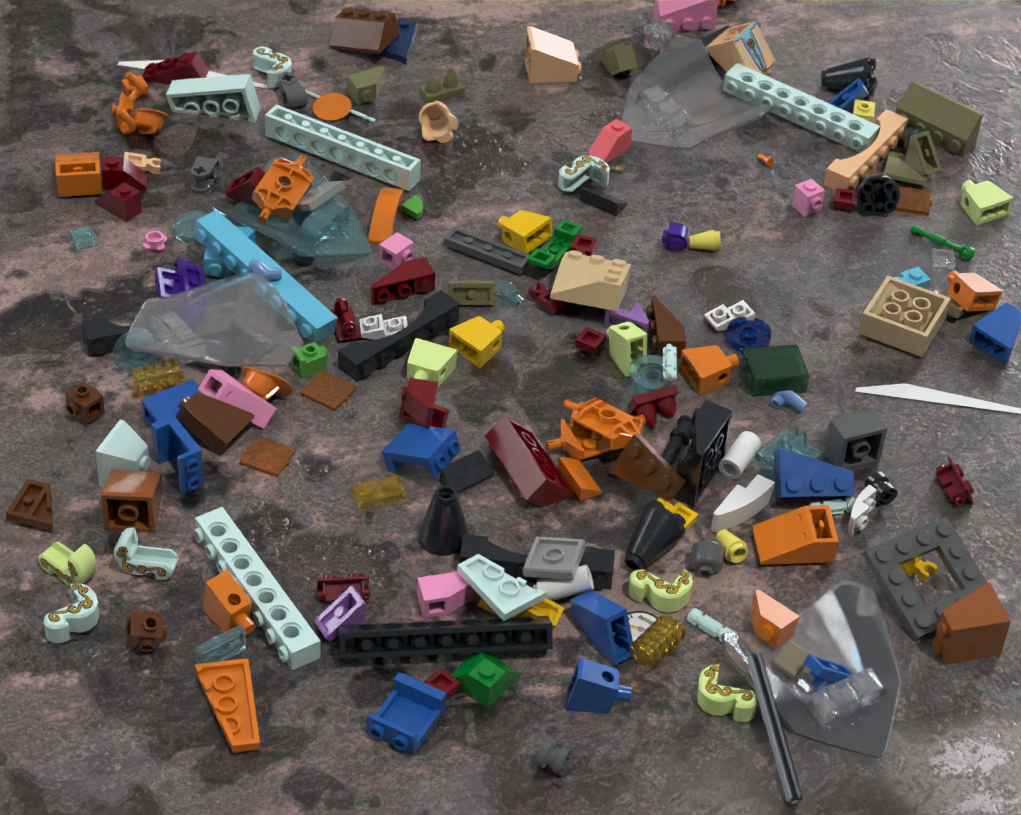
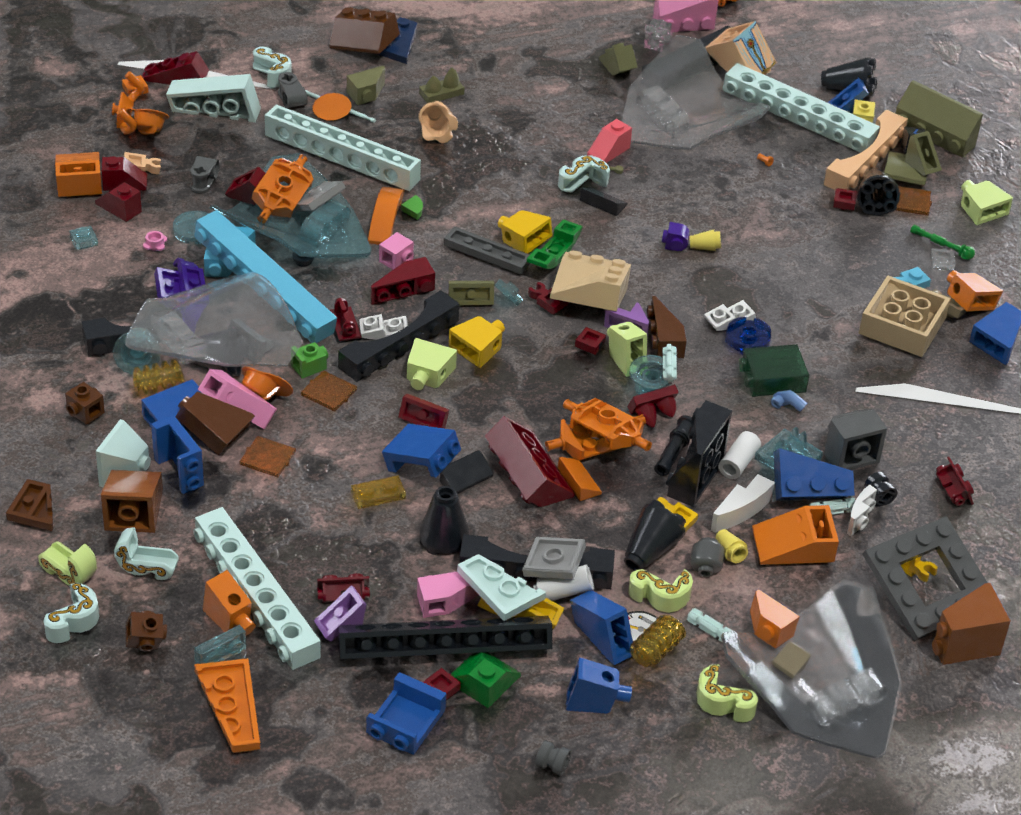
(260, 268): medium blue arm -> none
(420, 400): dark red slope -> none
(550, 58): light nougat slope -> none
(584, 244): dark red plate -> none
(647, 469): reddish brown wing -> none
(707, 367): orange torso -> none
(775, 729): axle -> none
(808, 197): bright pink brick -> none
(825, 671): blue slope -> none

